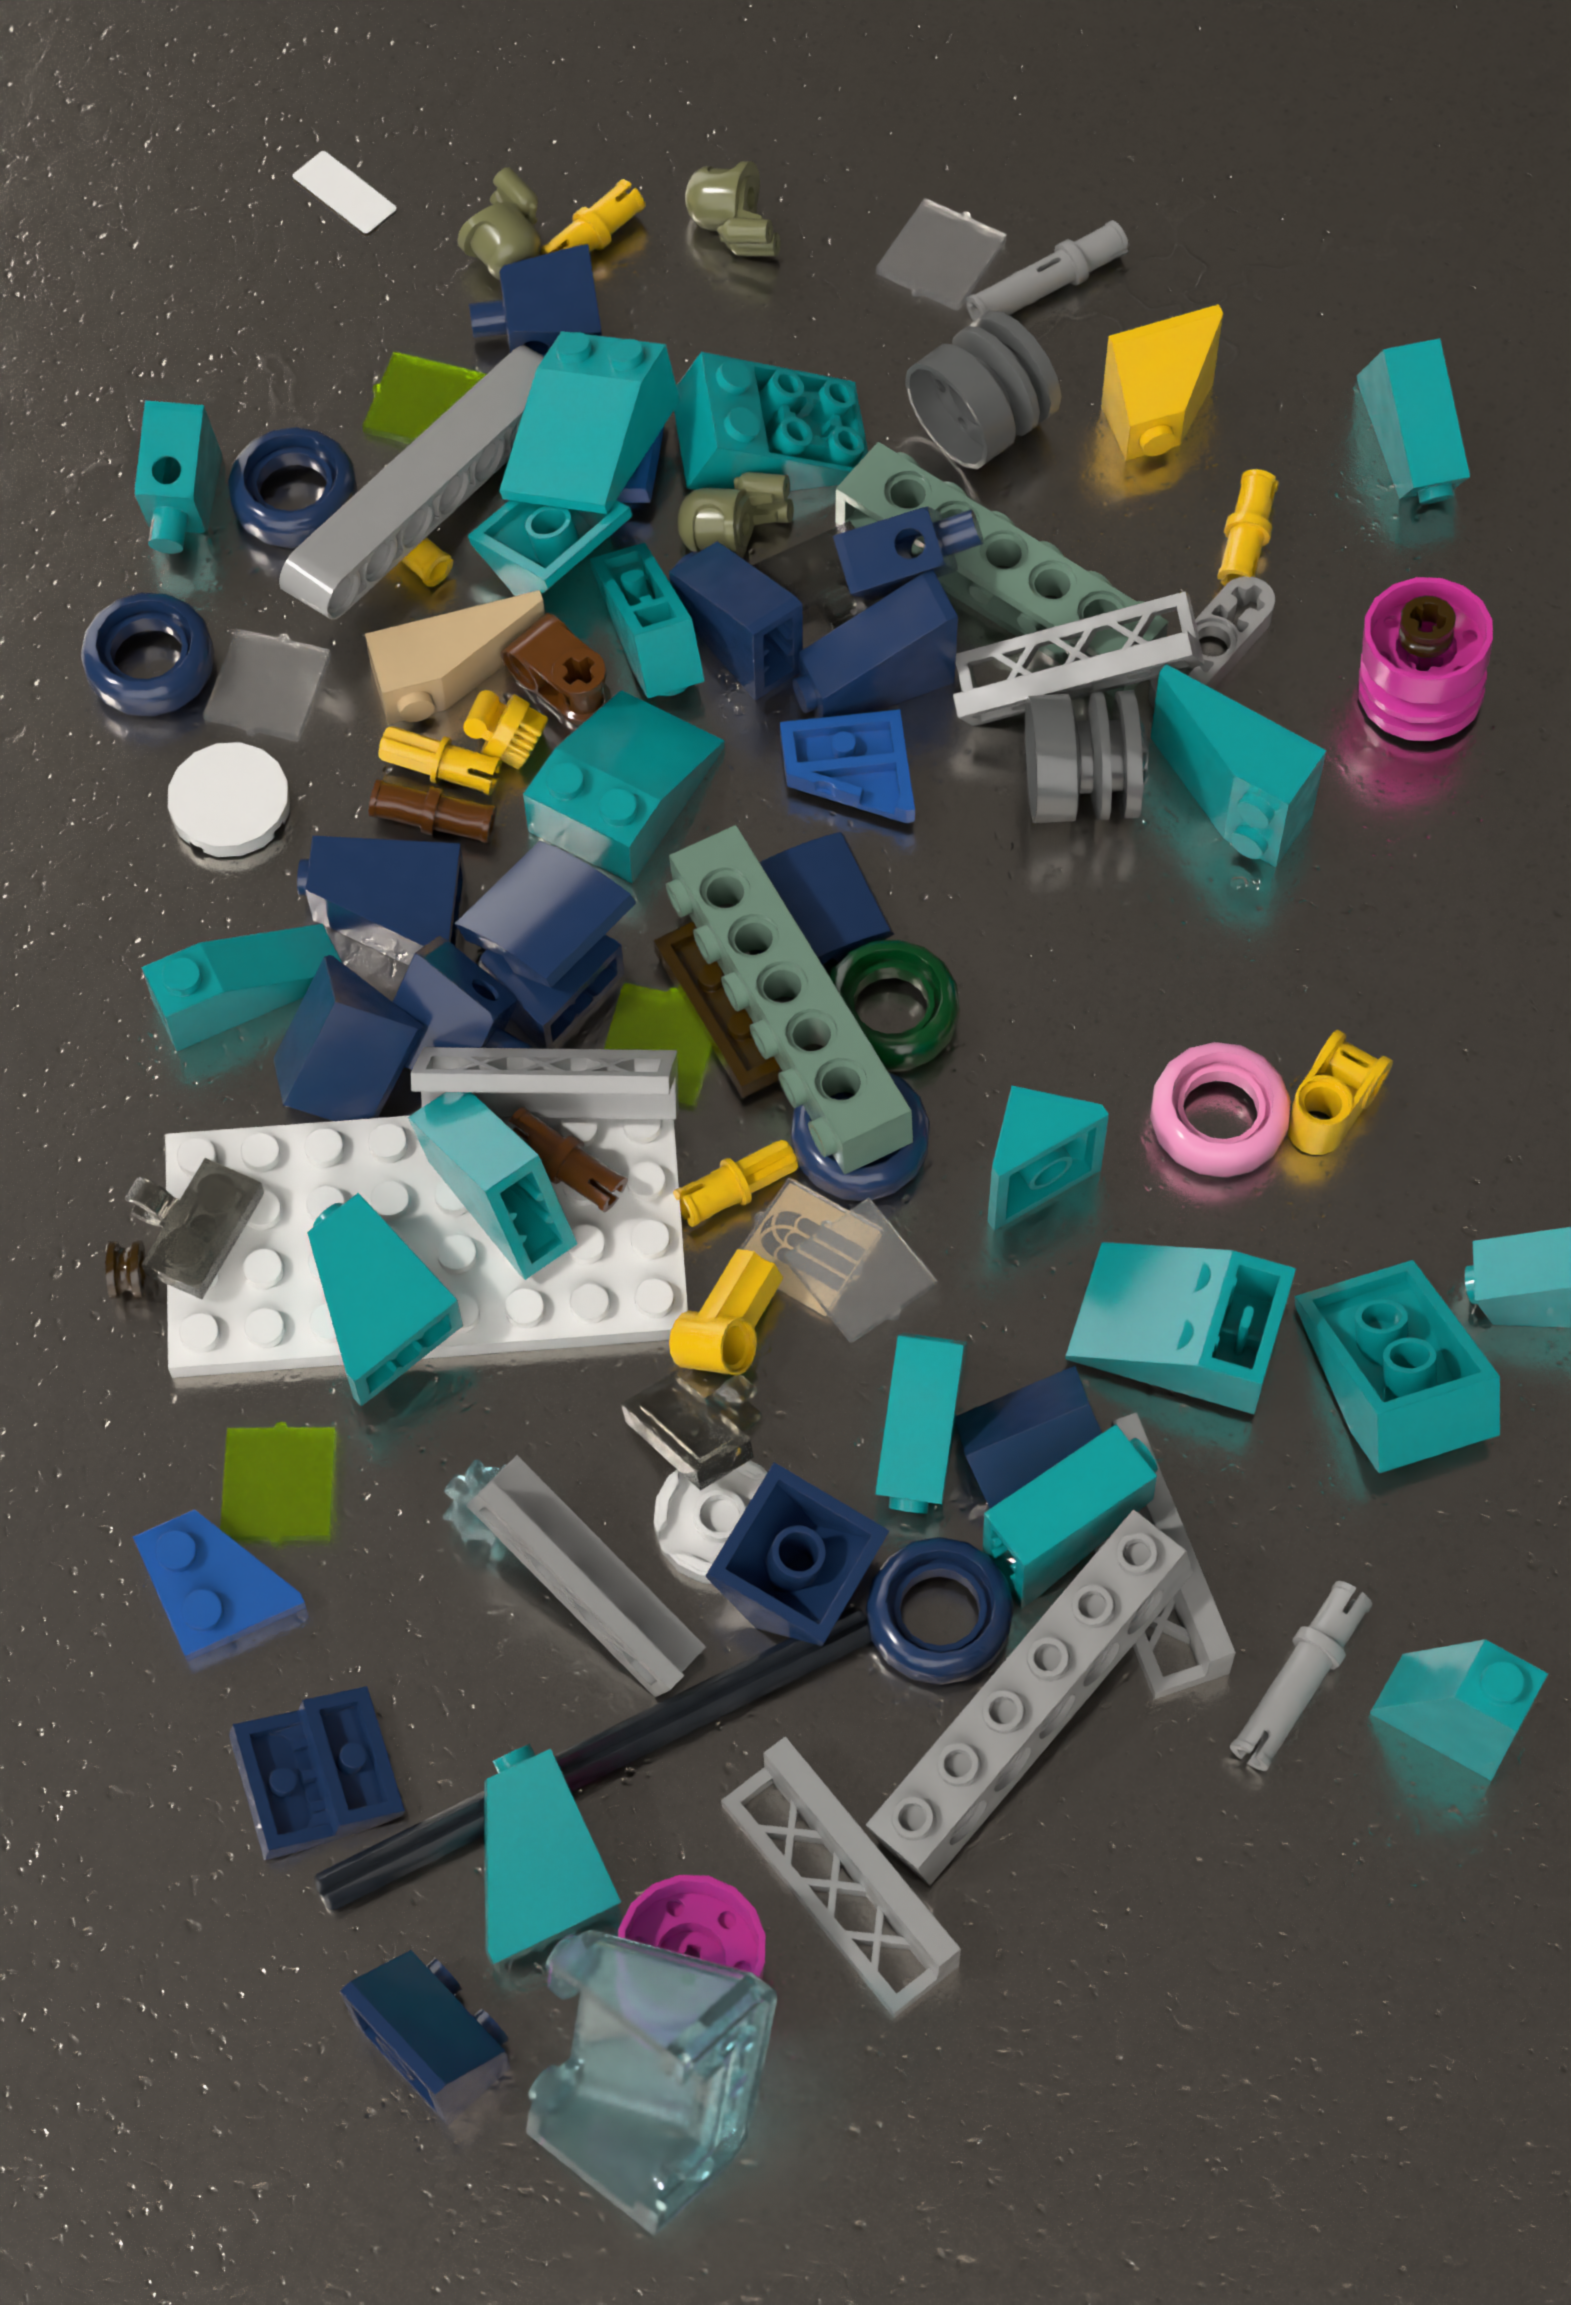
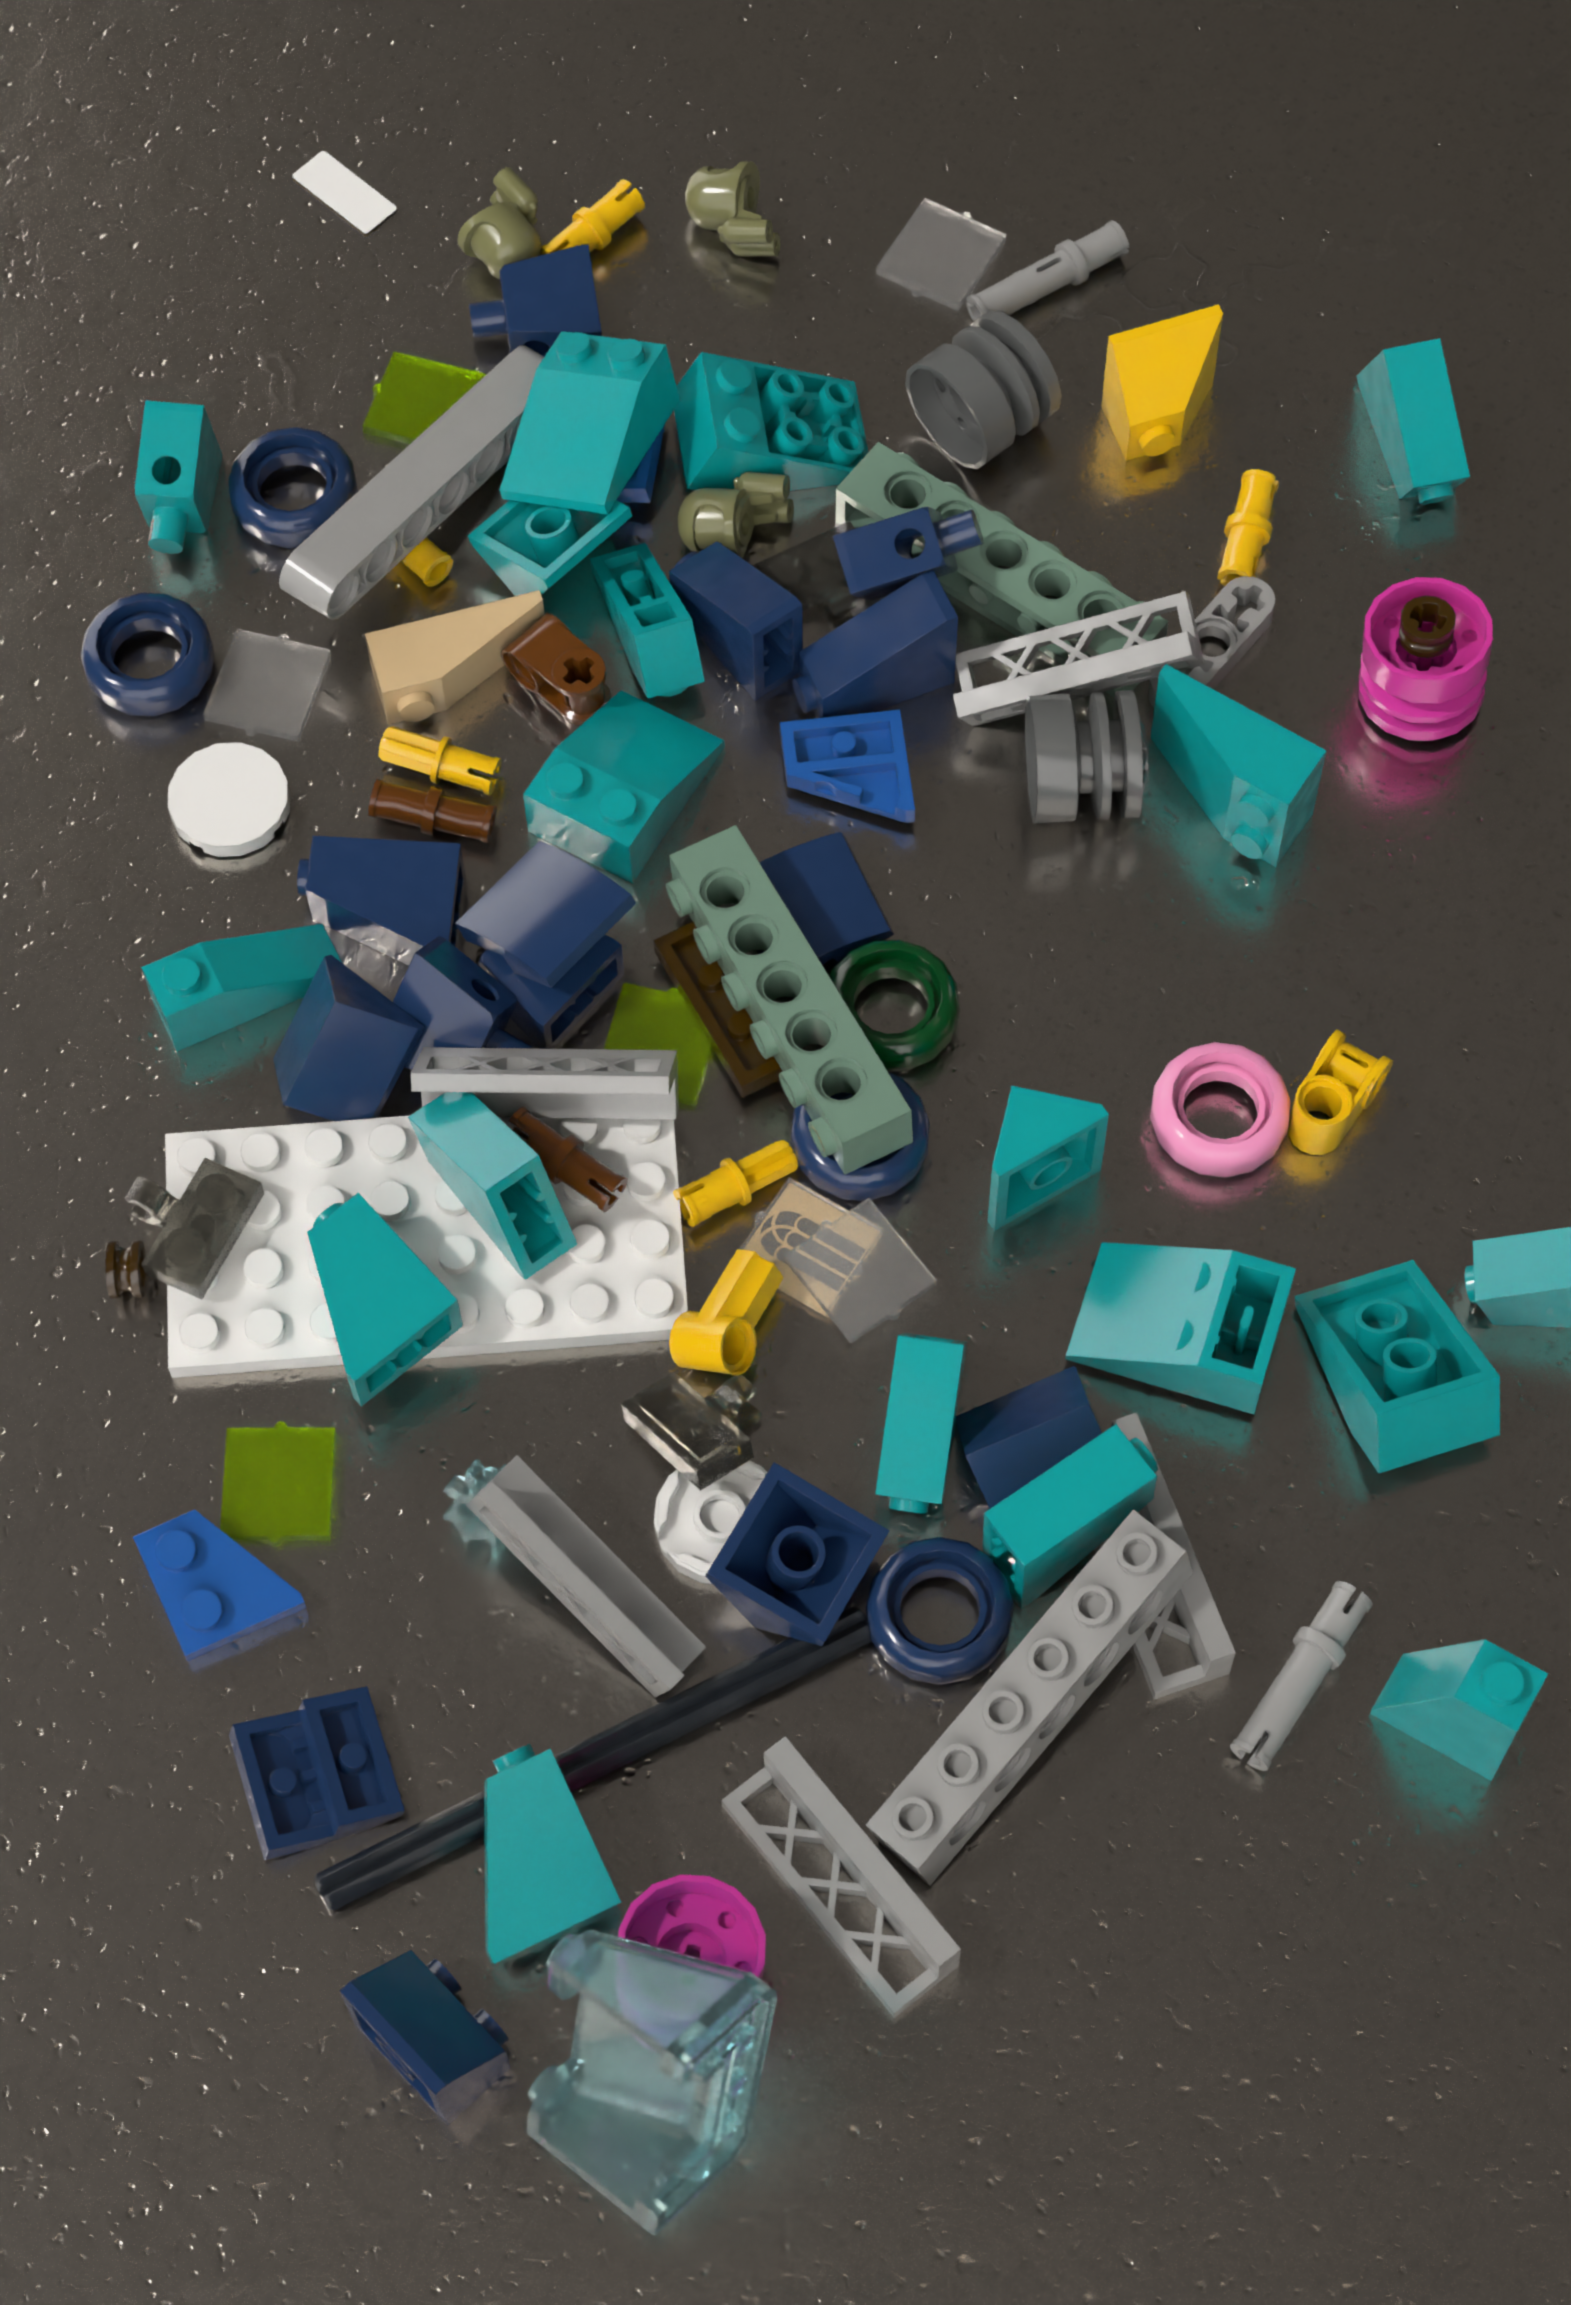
(508, 729): yellow piece -> none

